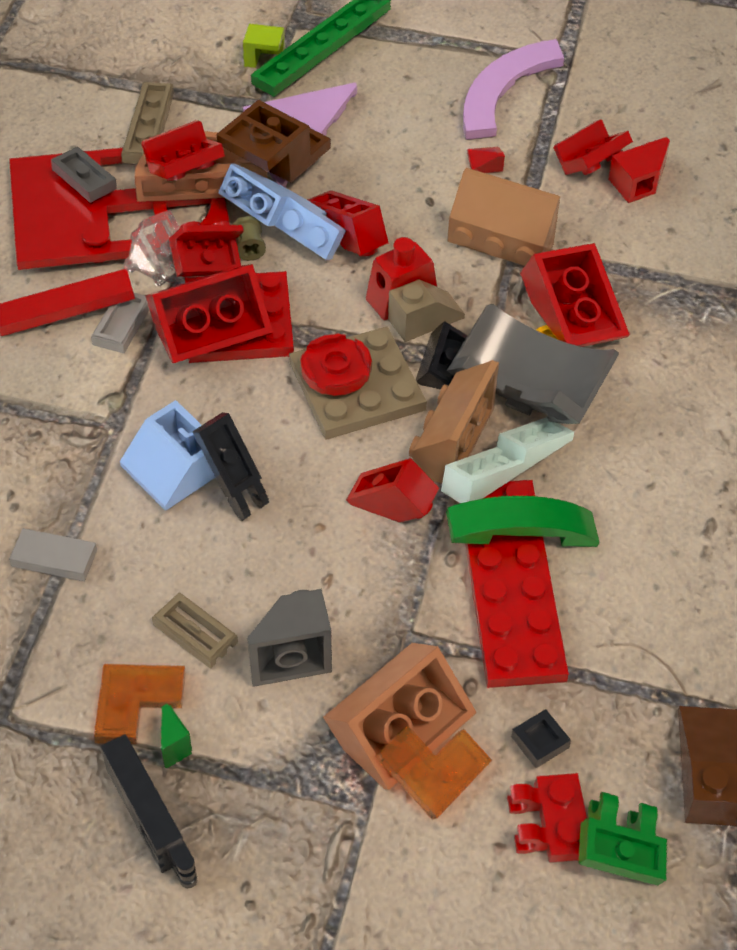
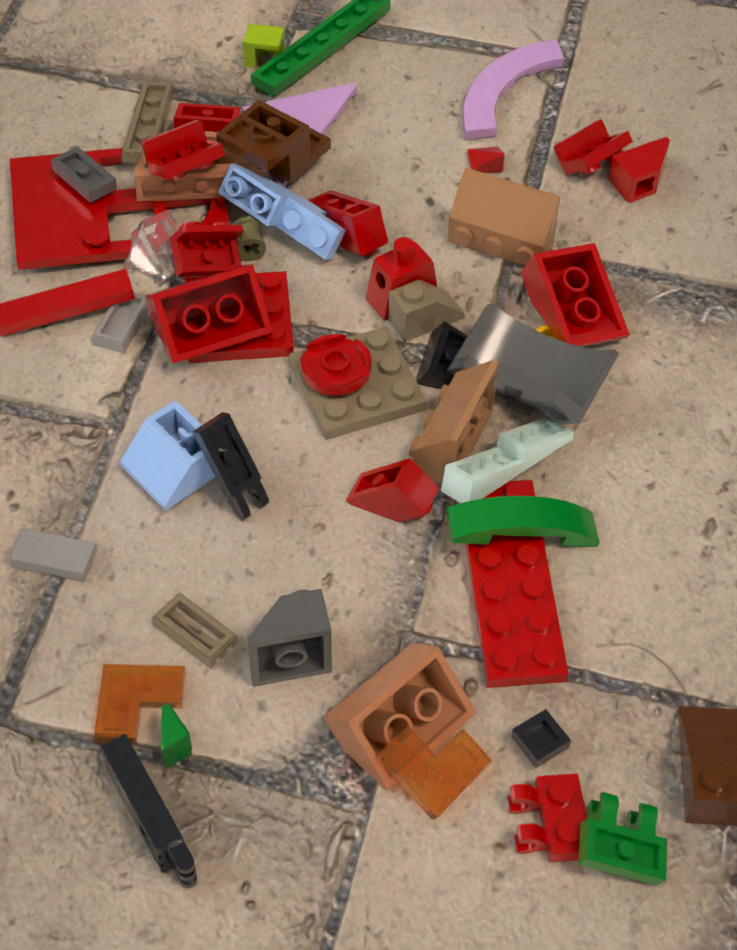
(212, 116): none -> red slope

